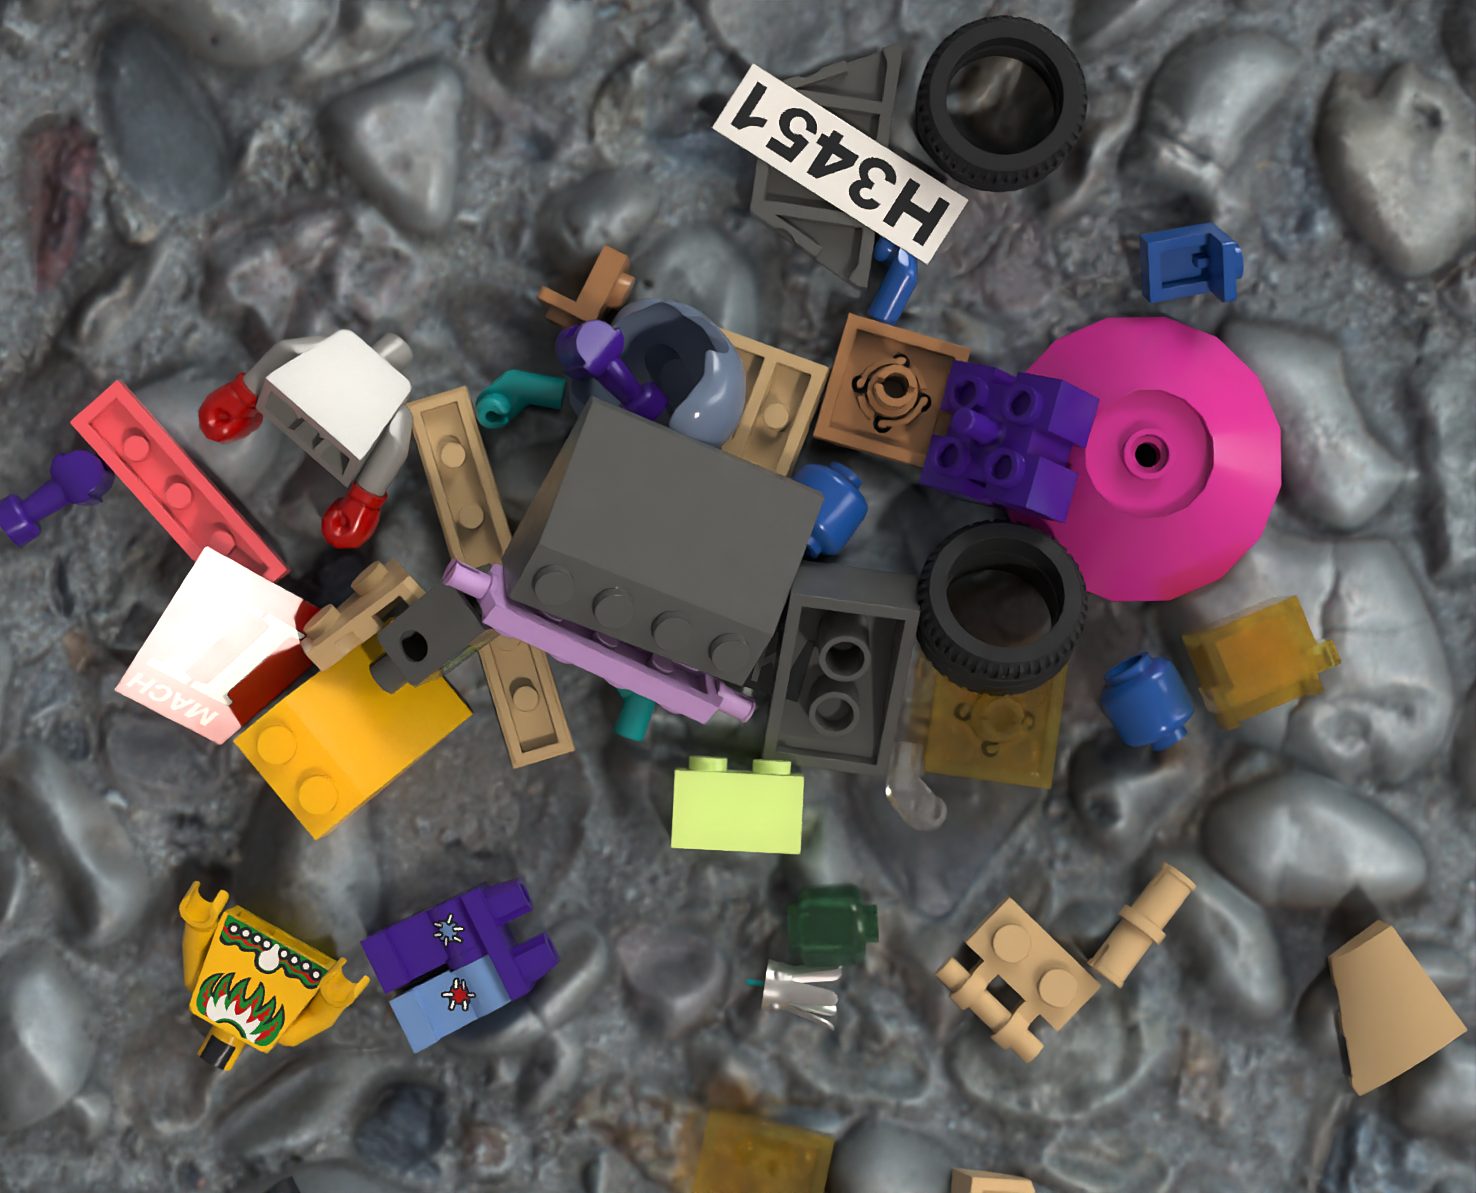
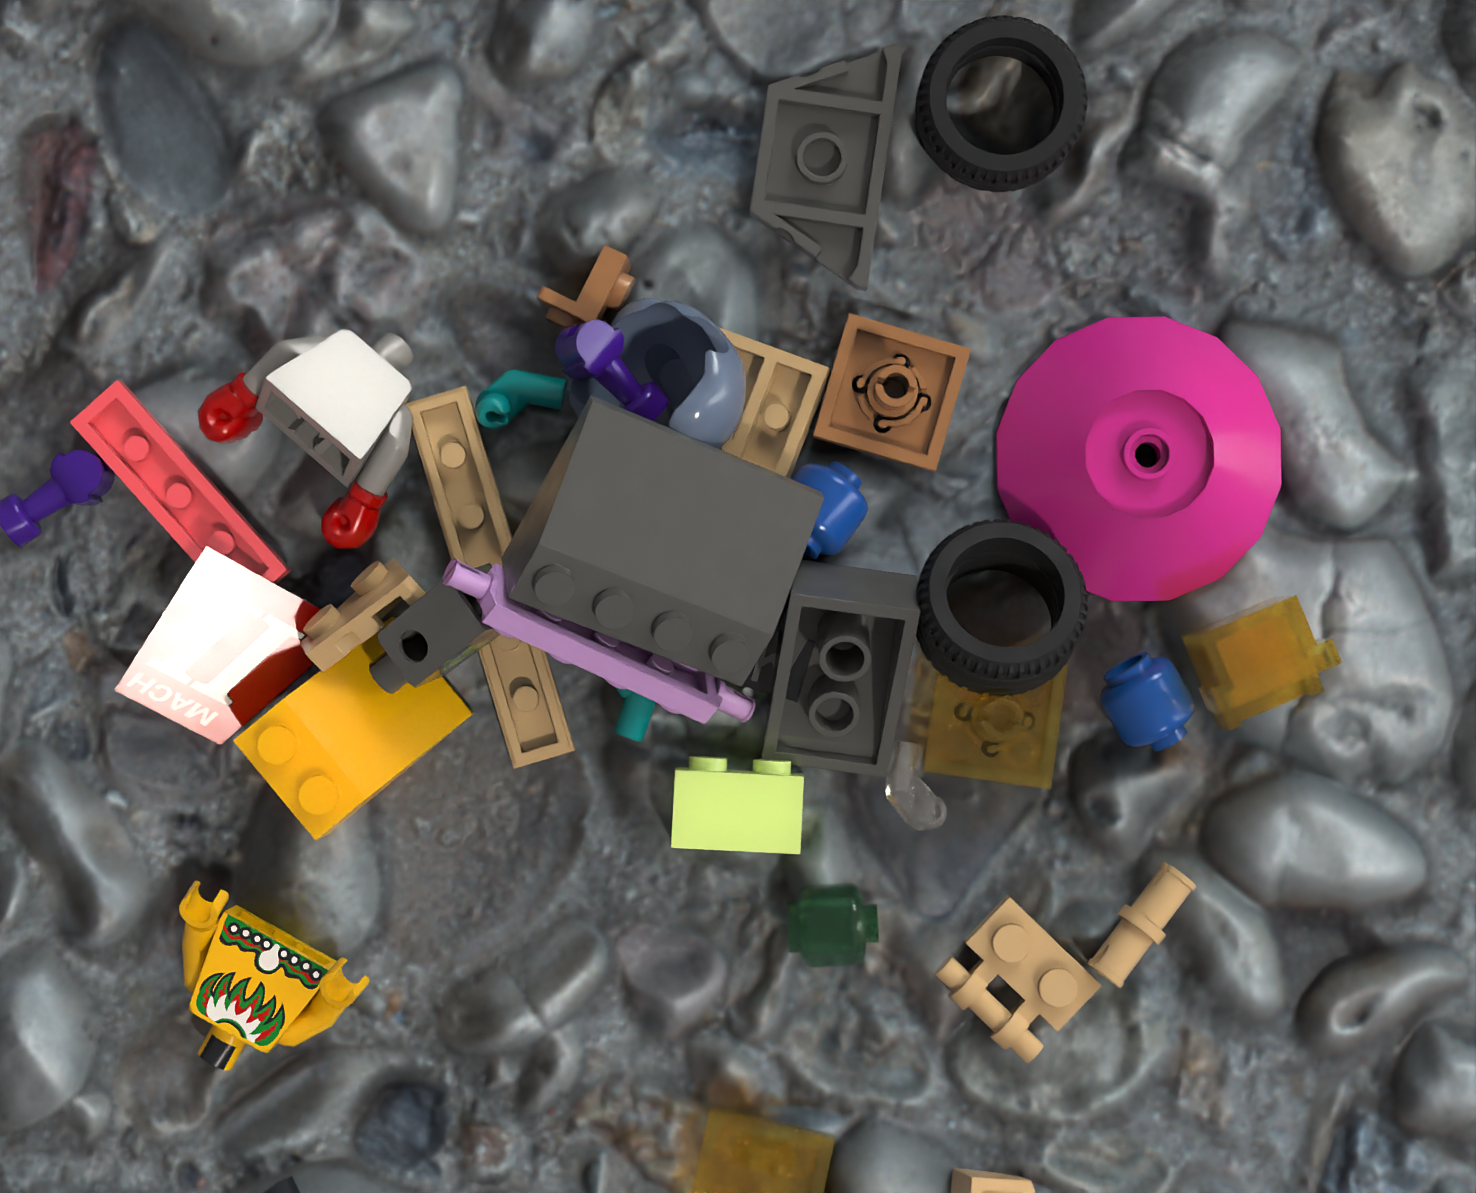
(481, 955): dark purple hips -> none
(786, 990): flat silver piece -> none
(840, 164): white sticker -> none
(897, 283): blue arm -> none
(1009, 440): dark purple brick -> none
(1190, 263): blue bracket -> none
(1387, 1008): tan slope -> none

